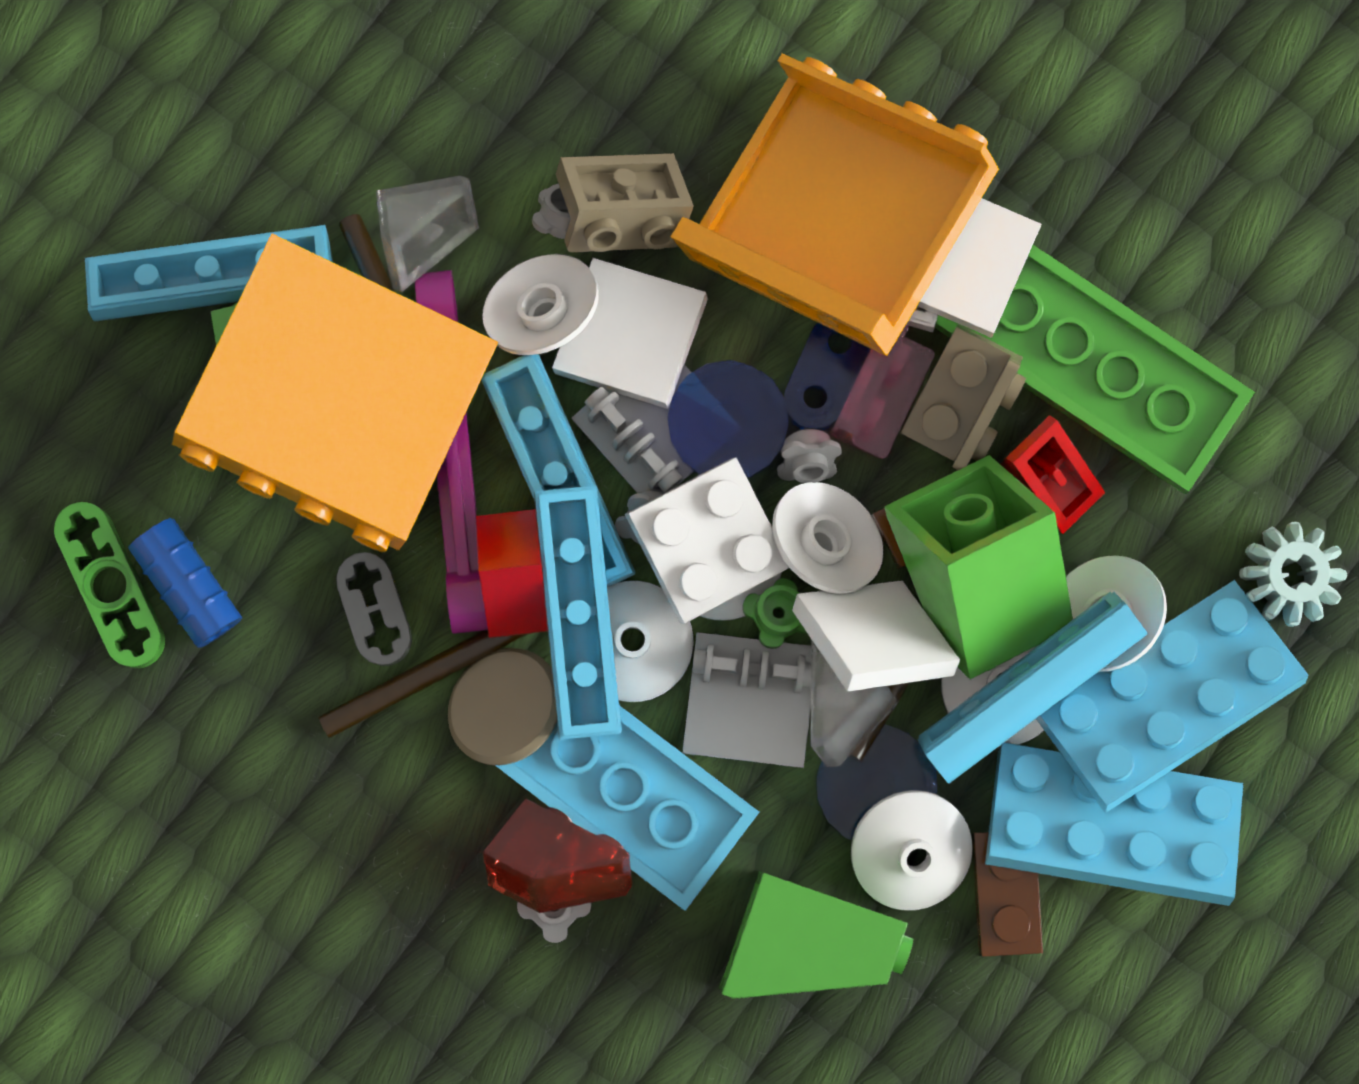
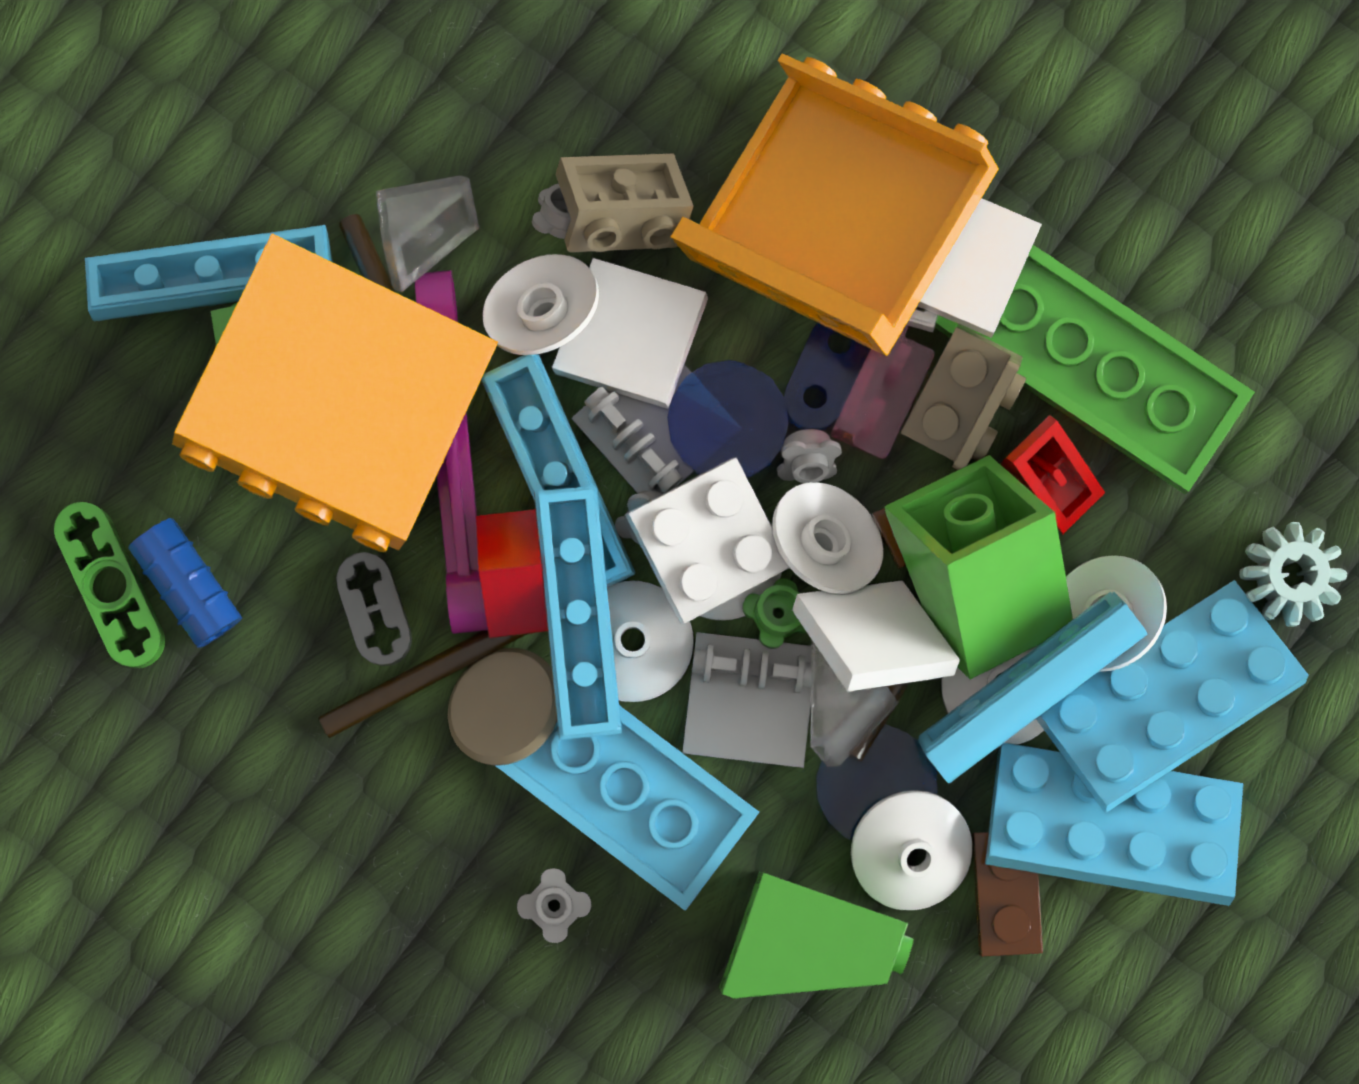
(553, 862): clear red slope -> none

